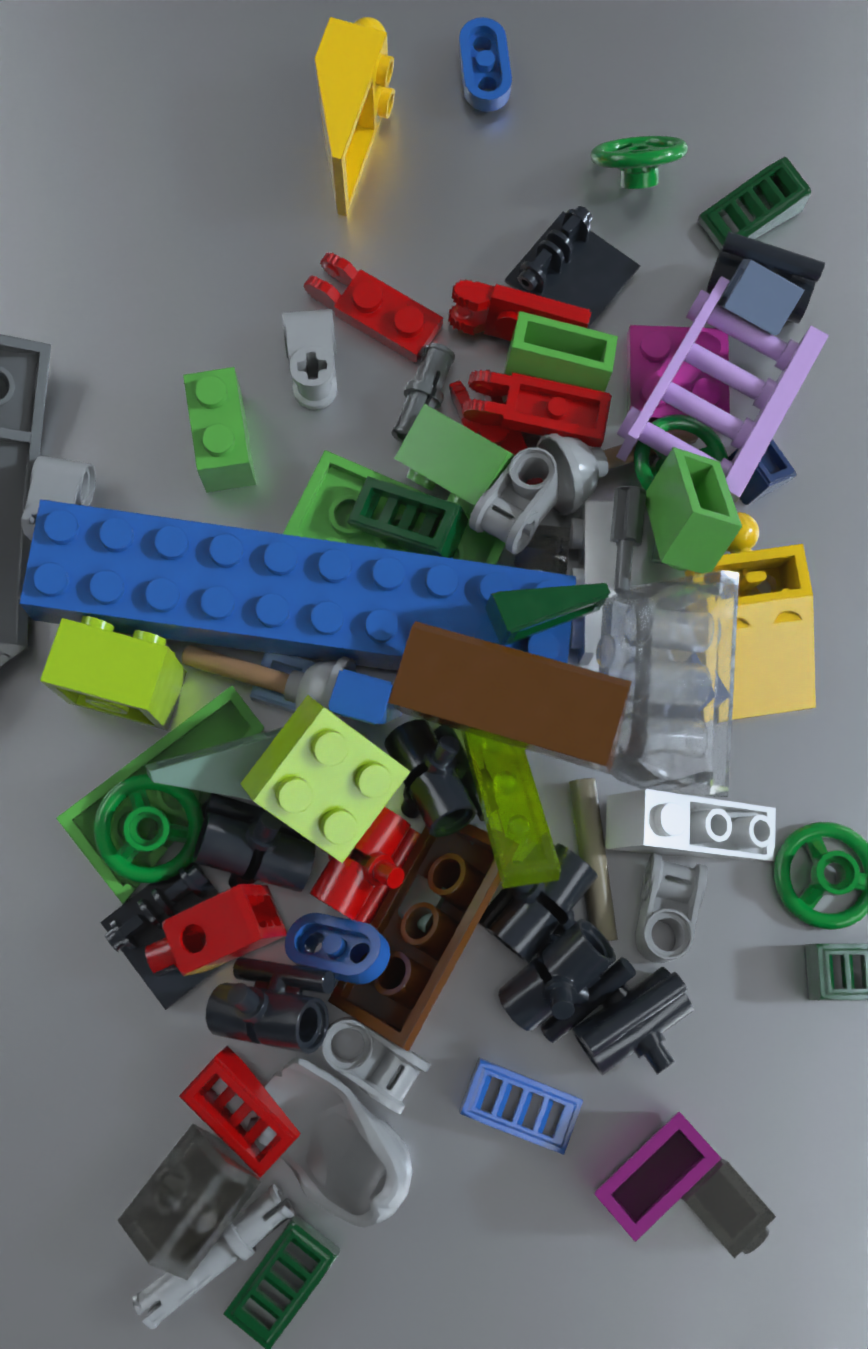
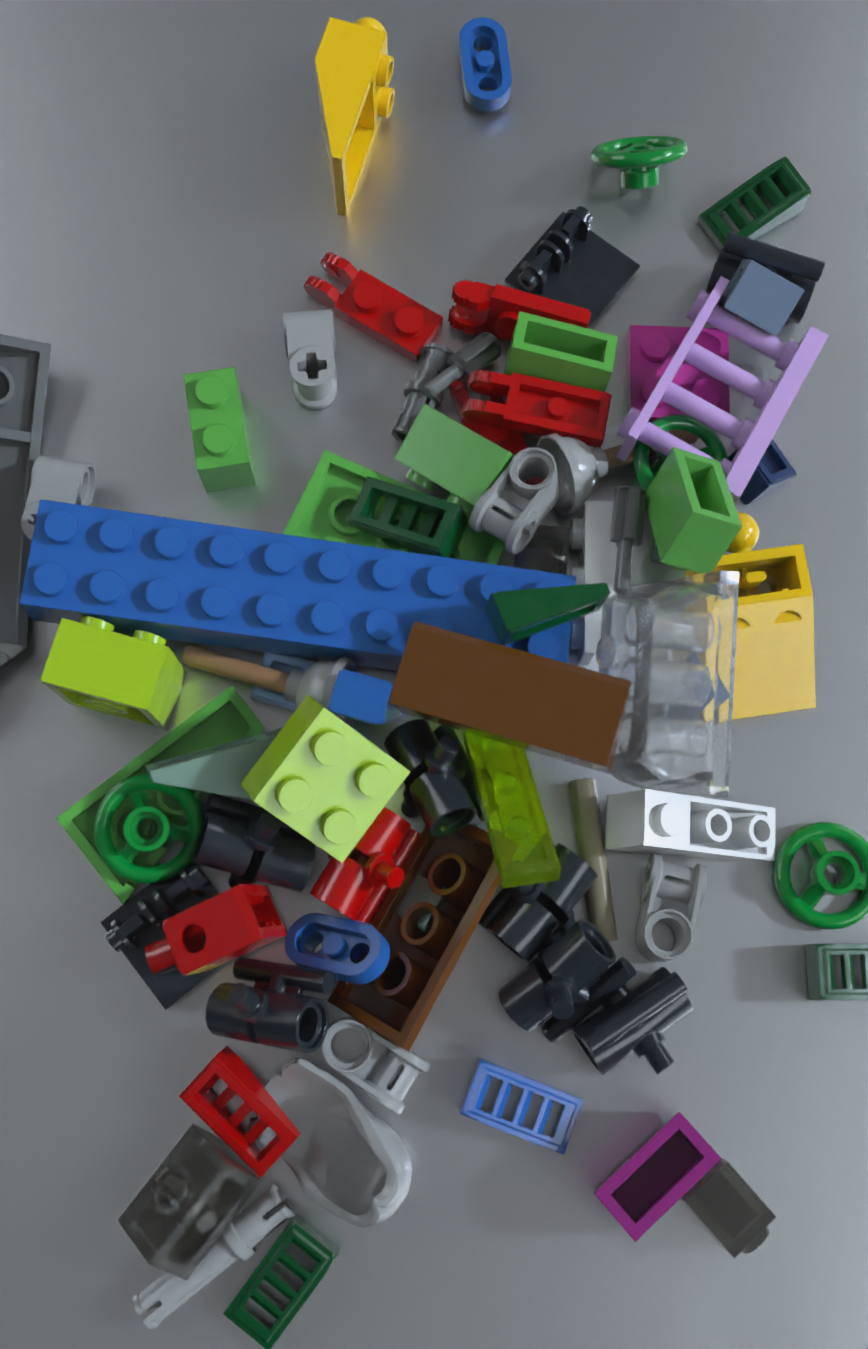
(471, 357): none -> dark grey axle

